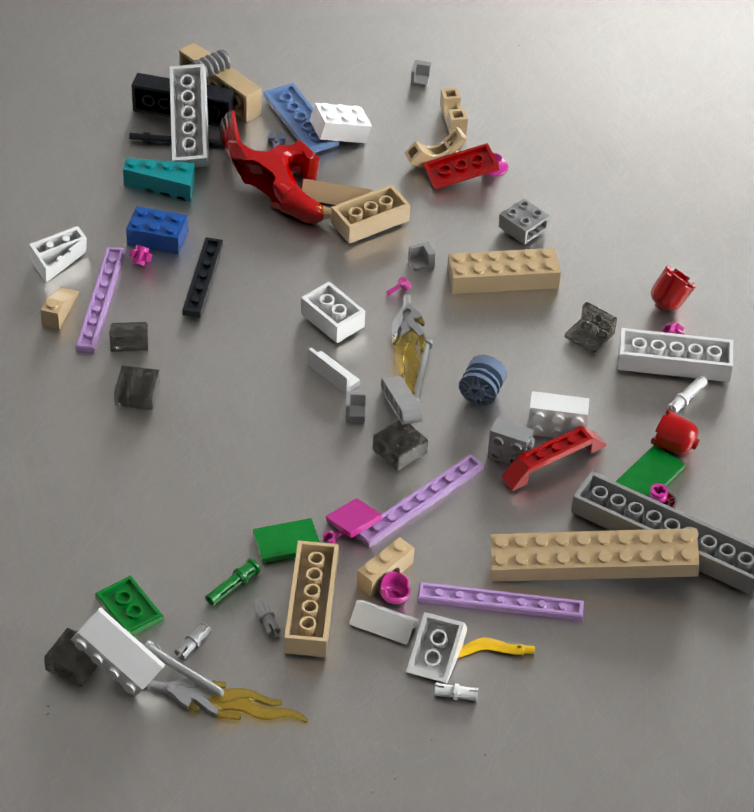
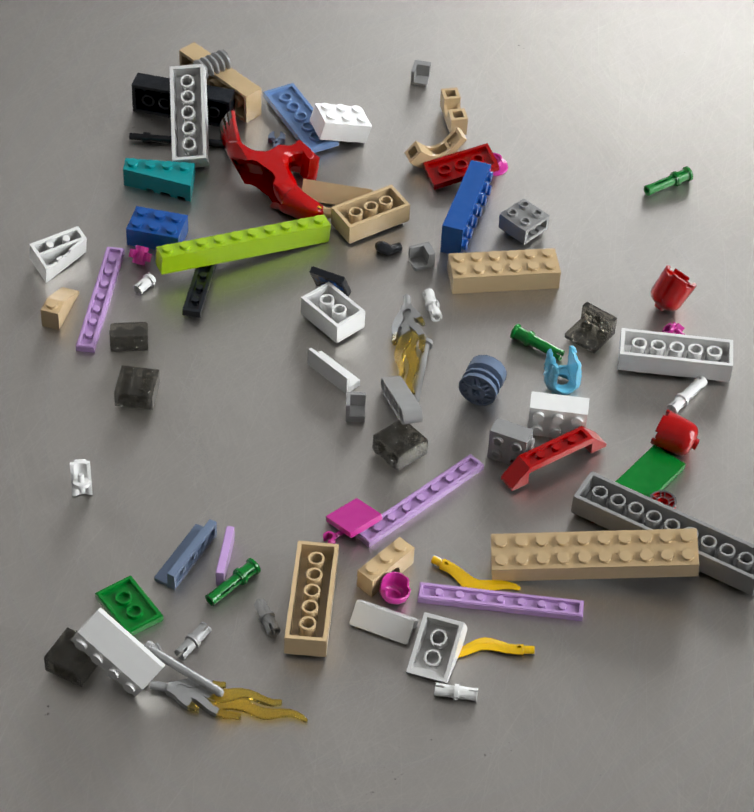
(81, 477): none -> white hips
(147, 281): none -> white pin
(186, 554): none -> sand blue panel
(225, 555): none -> lavender tile
(242, 244): none -> lime brick
(281, 540): green tile -> none
(322, 276): none -> black tile
(387, 249): none -> black arm
(402, 283): dark pink hand -> none
(432, 305): none -> white pin
(466, 208): none -> blue brick
(467, 580): none -> yellow piece
(530, 339): none -> green pin
(571, 372): none -> medium azure piece
(662, 497): dark pink bush -> none
(674, 179): none -> green pin

